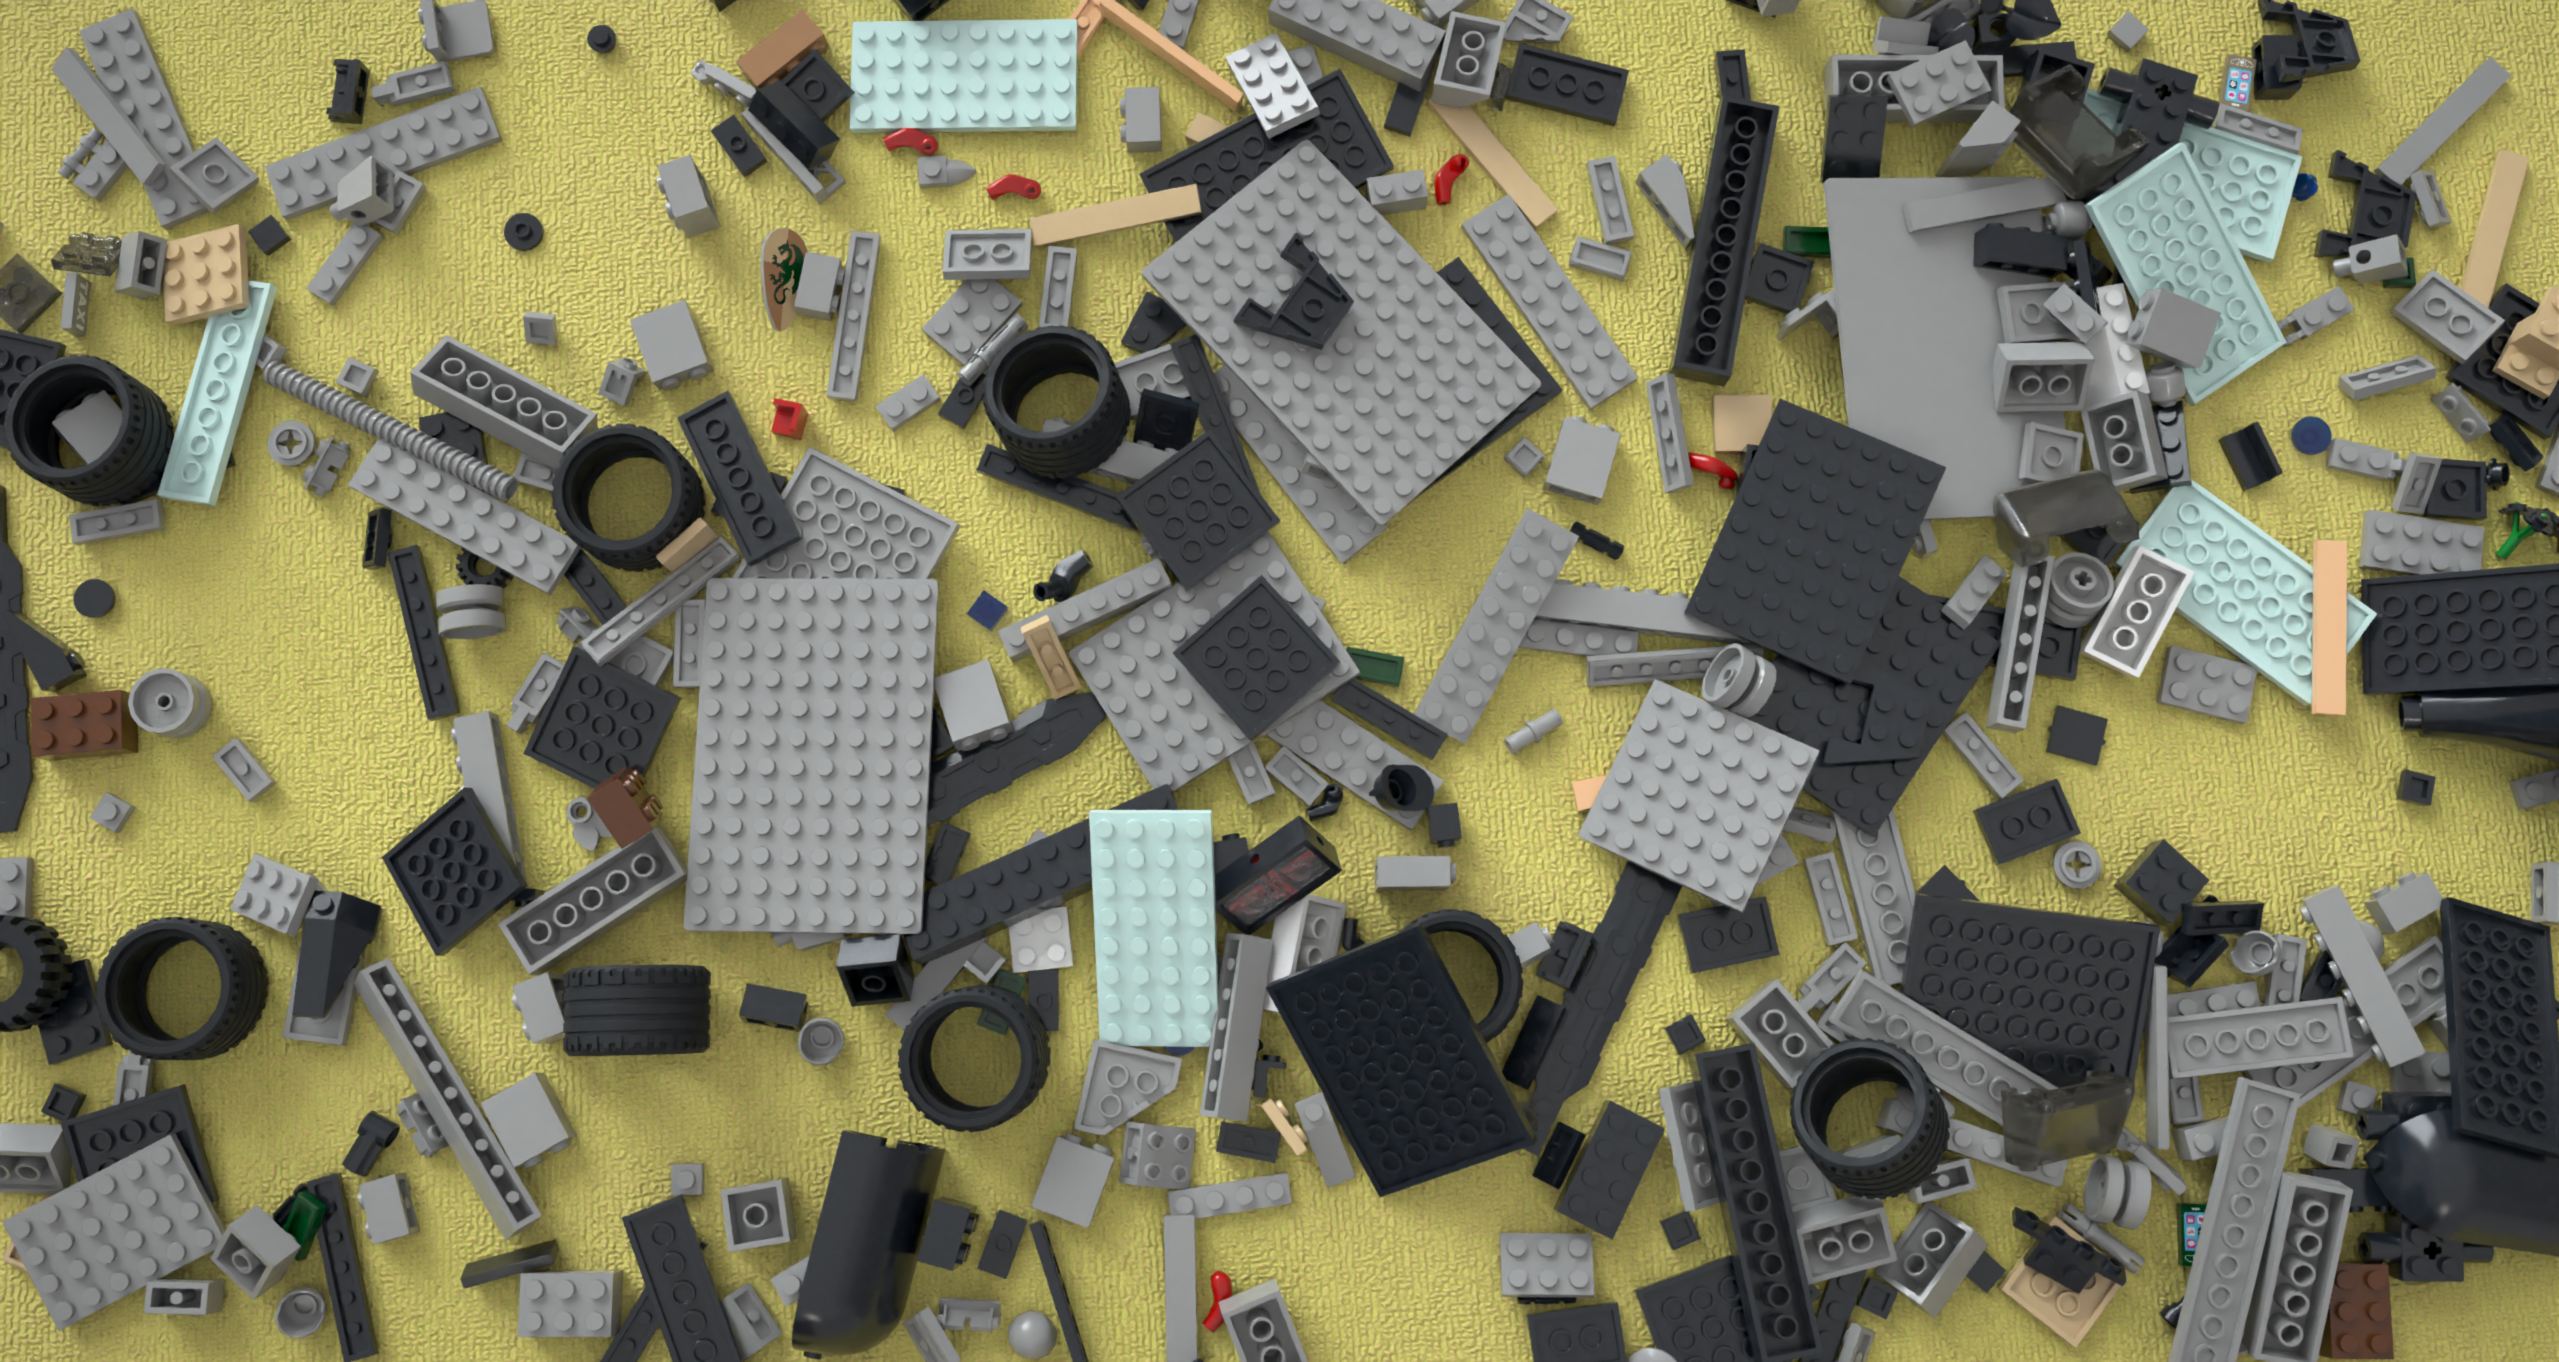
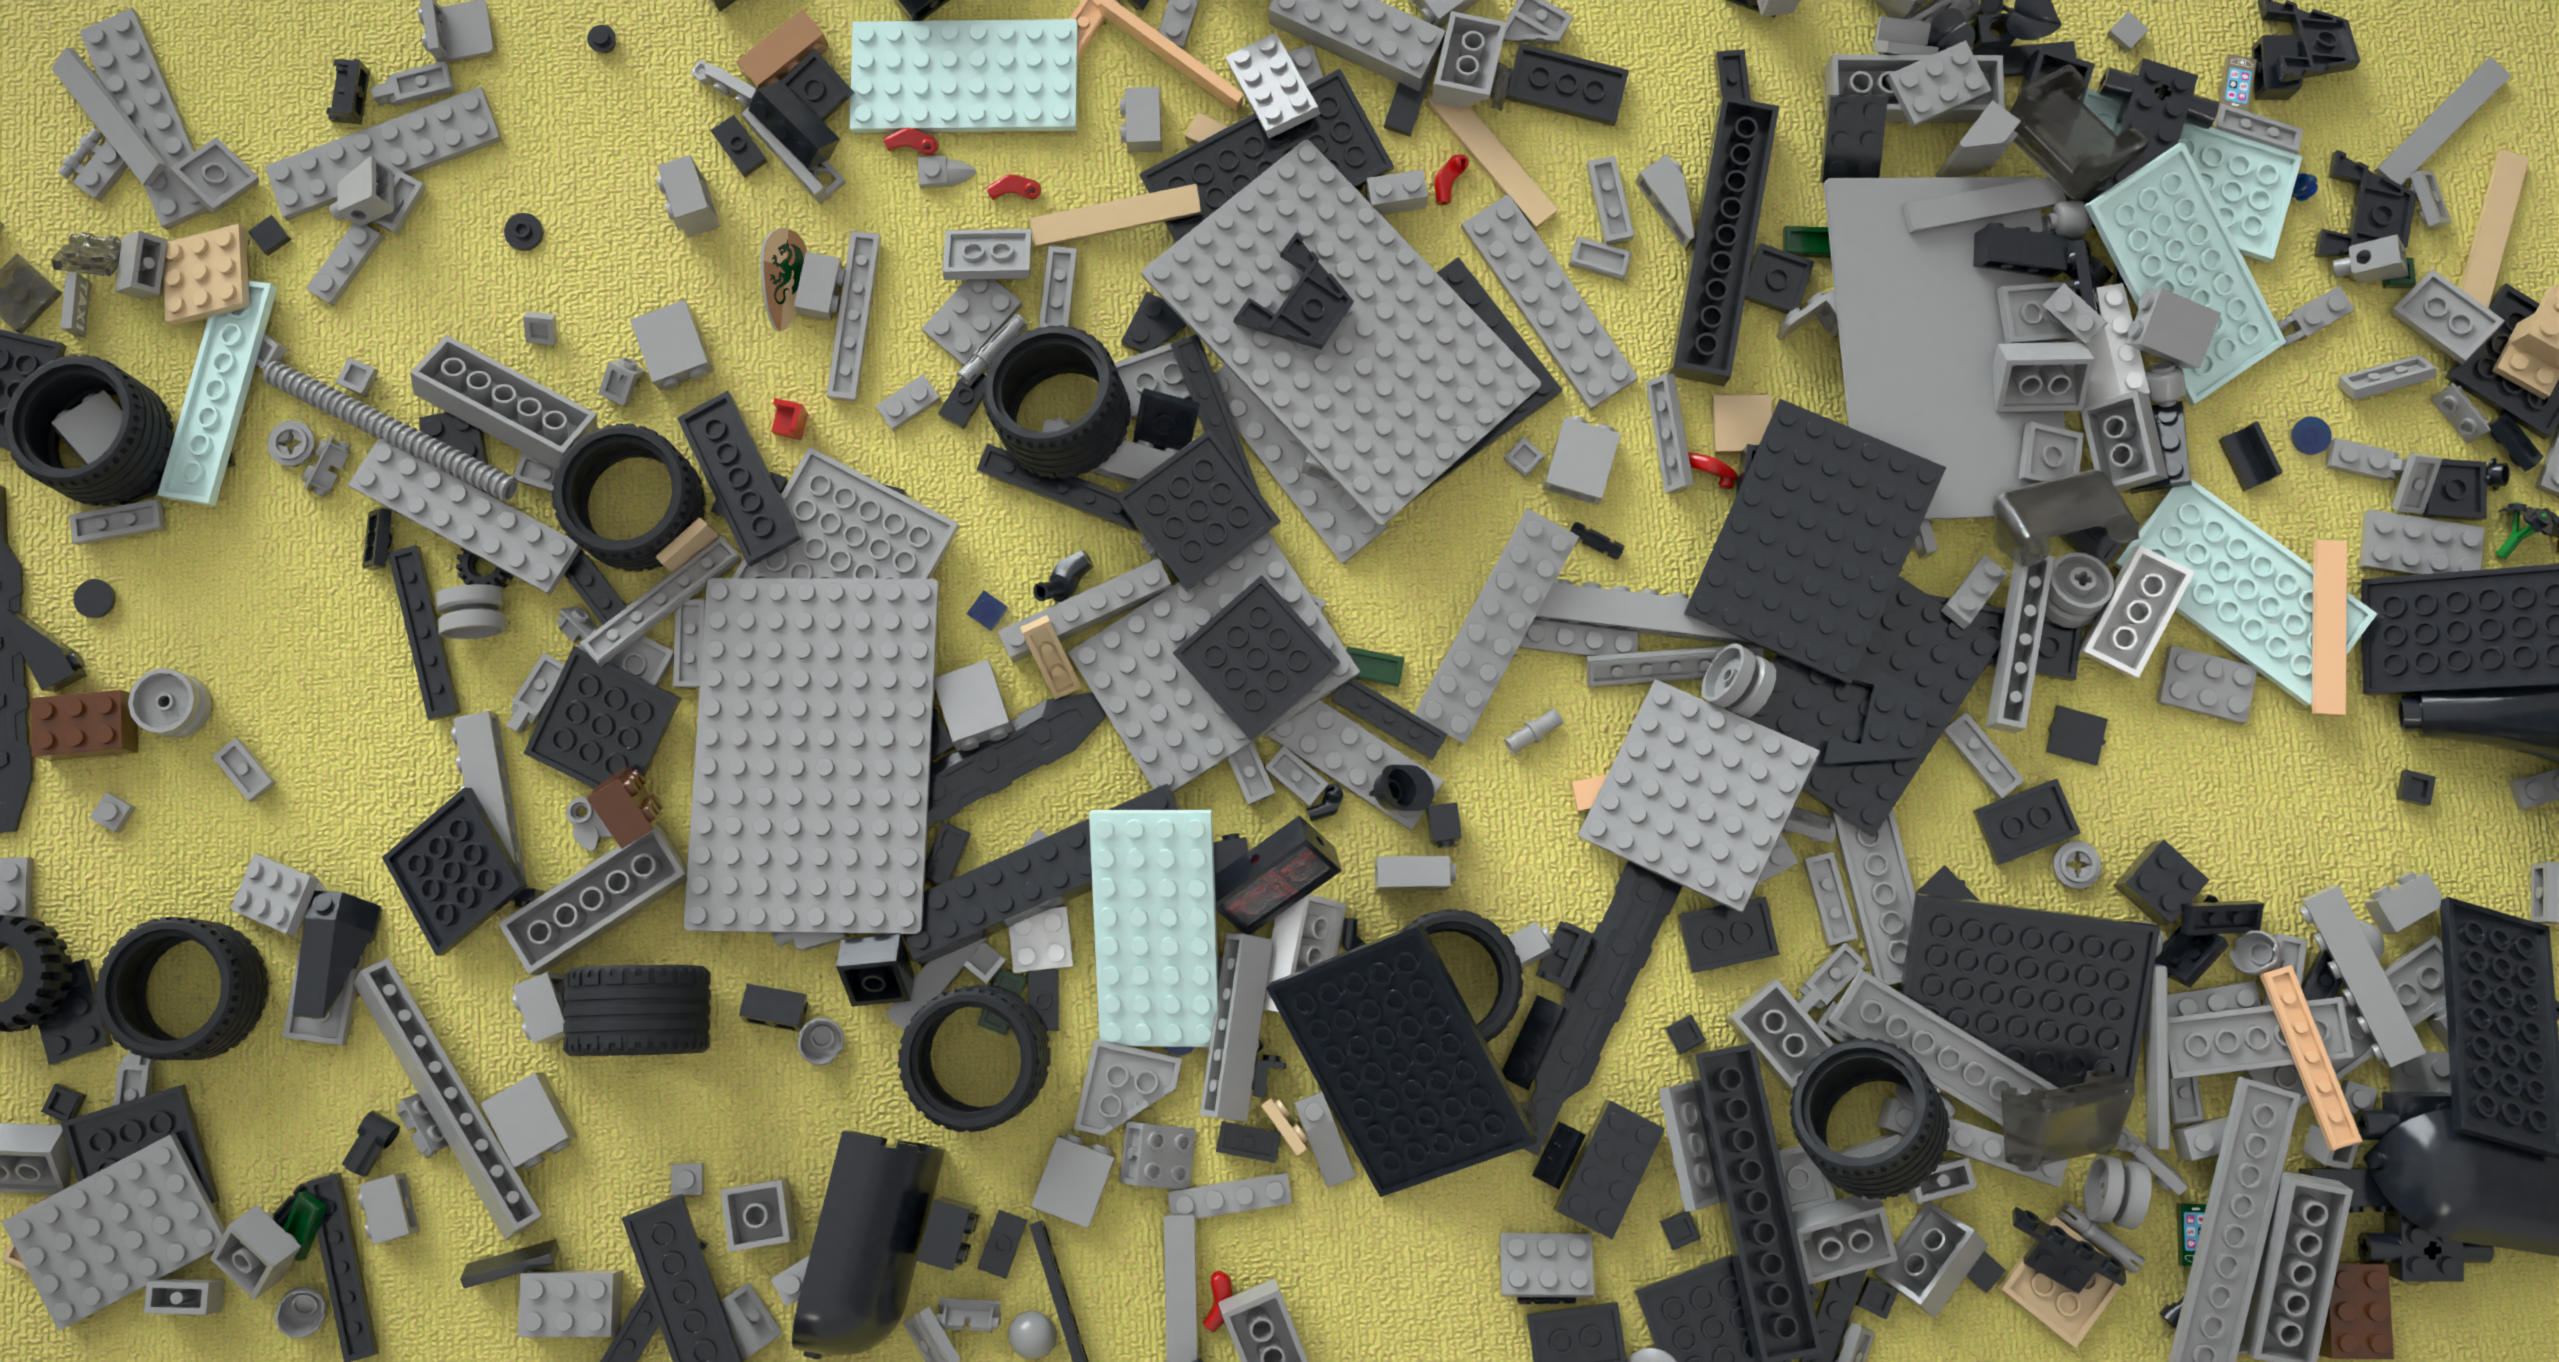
(2310, 1058): none -> light nougat tile

